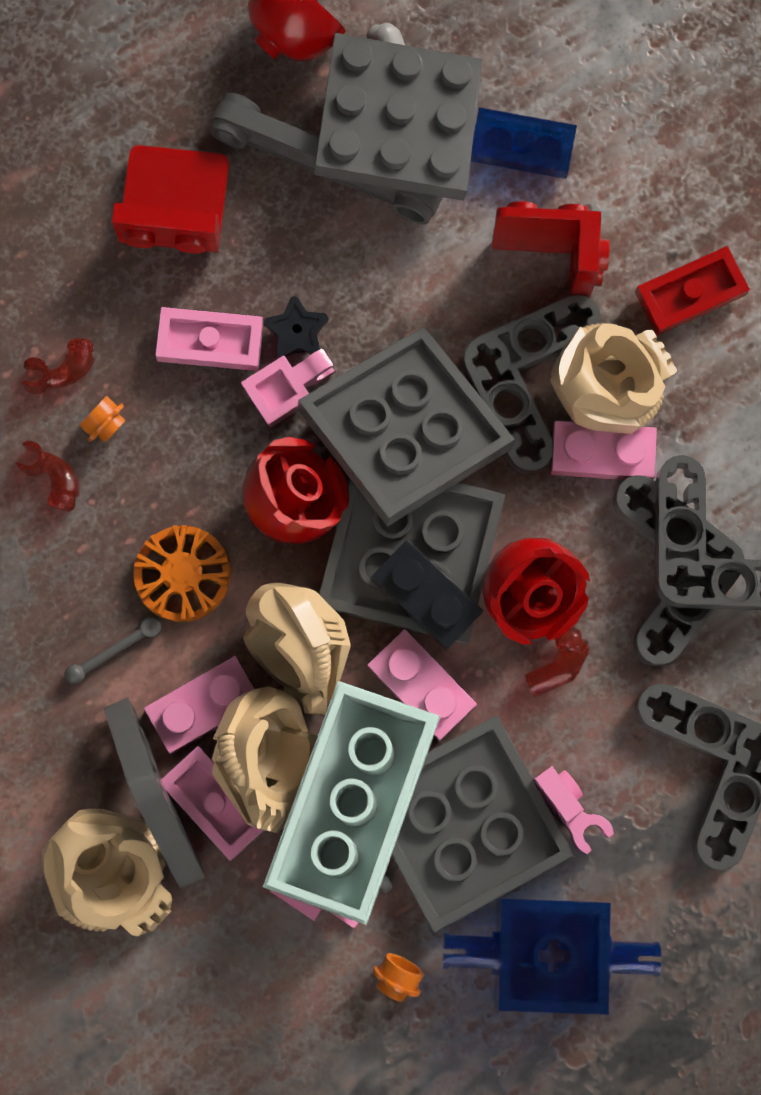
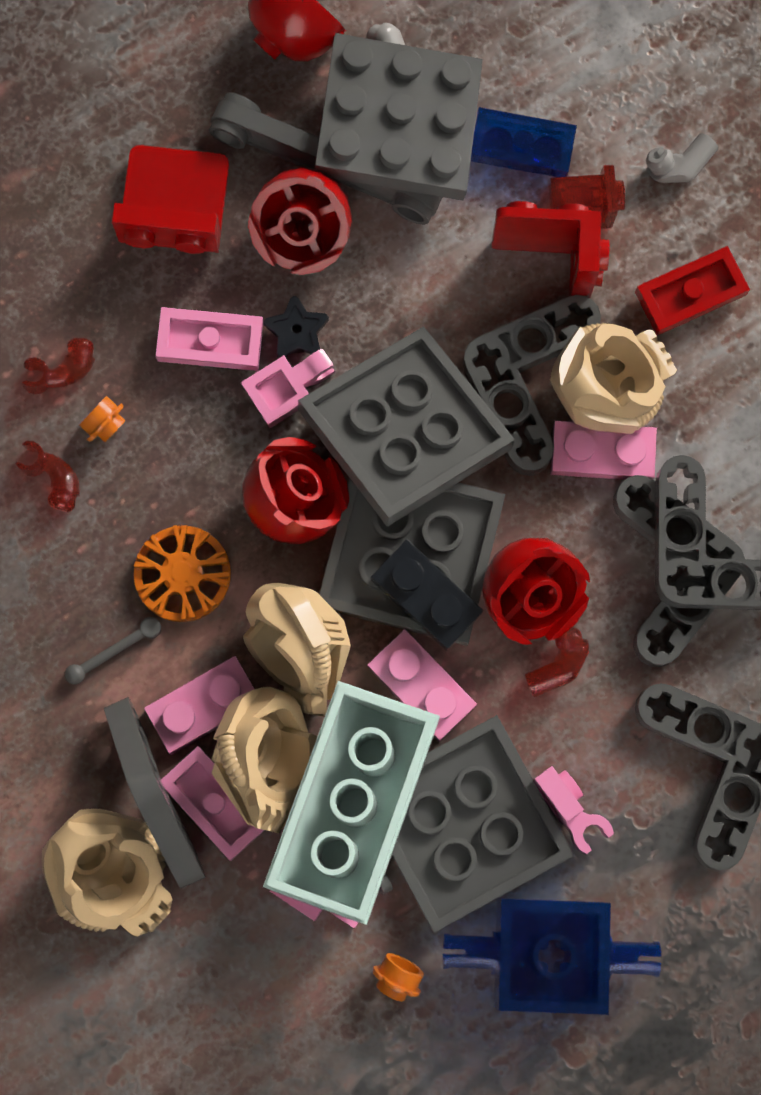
(300, 221): none -> red cylinder
(594, 191): none -> clear red bracket
(676, 168): none -> light grey arm

